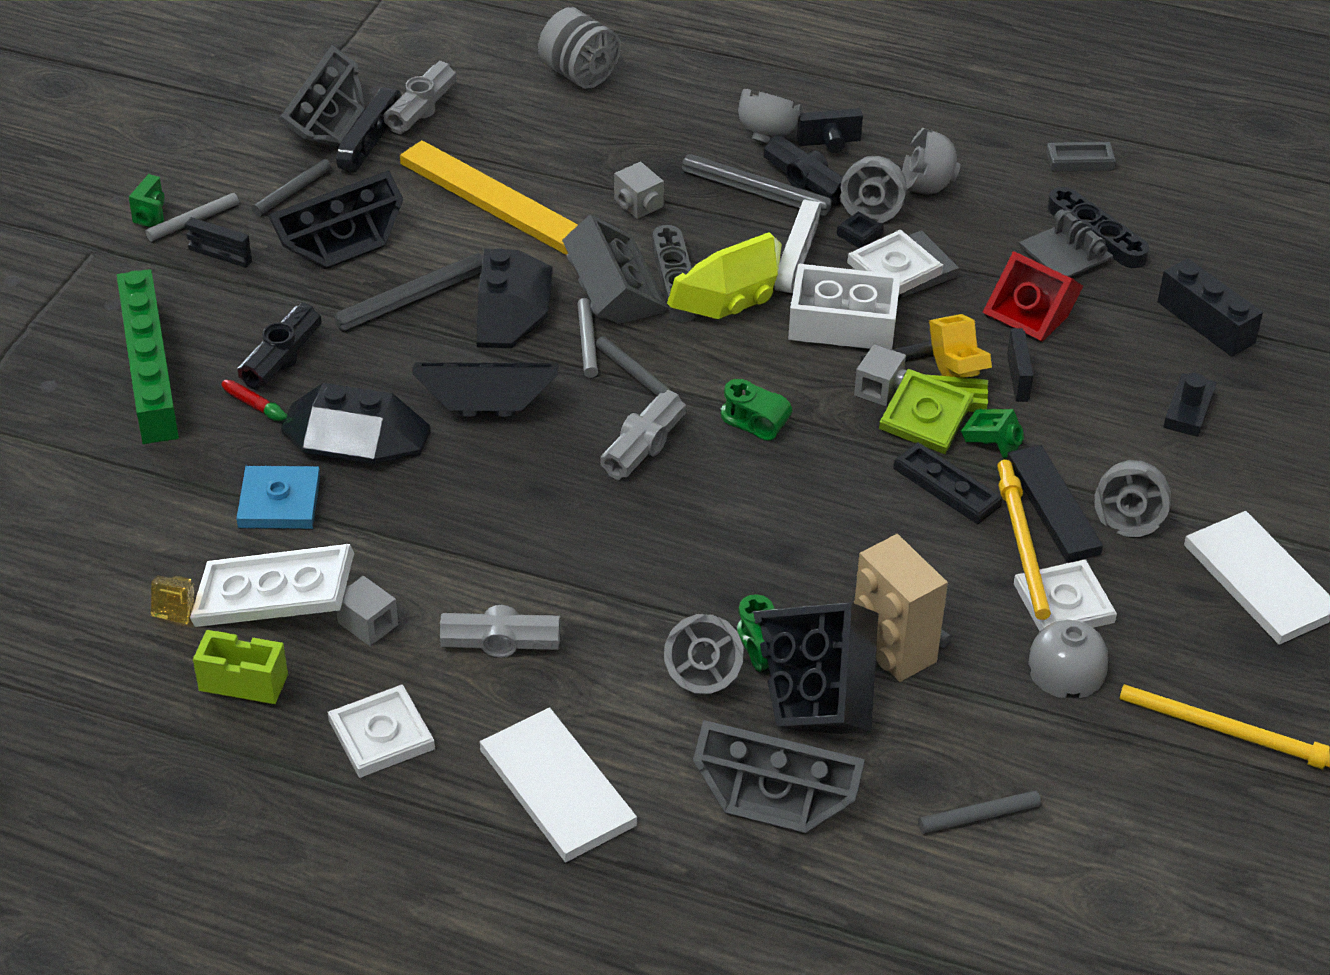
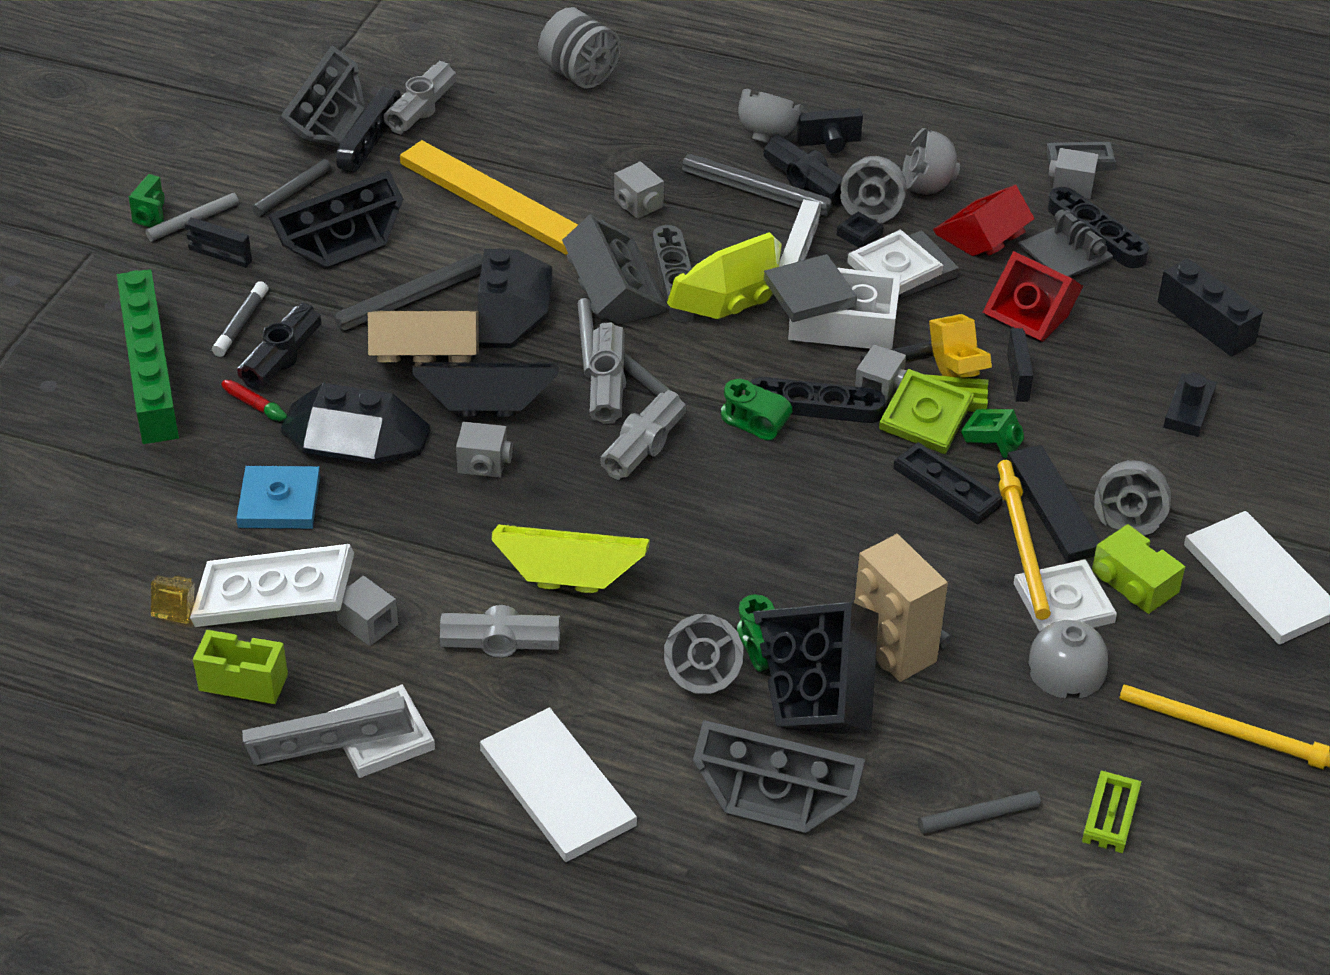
(240, 319): none -> dark grey bar
(328, 731): none -> light grey tile
(423, 335): none -> tan brick
(483, 449): none -> light grey brick
(568, 557): none -> neon yellow wedge
(607, 373): none -> light grey piece
(810, 288): none -> dark grey tile
(819, 392): none -> black beam
(987, 222): none -> red slope
(1074, 171): none -> light grey brick
(1105, 836): none -> lime tile
(1137, 570): none -> lime brick

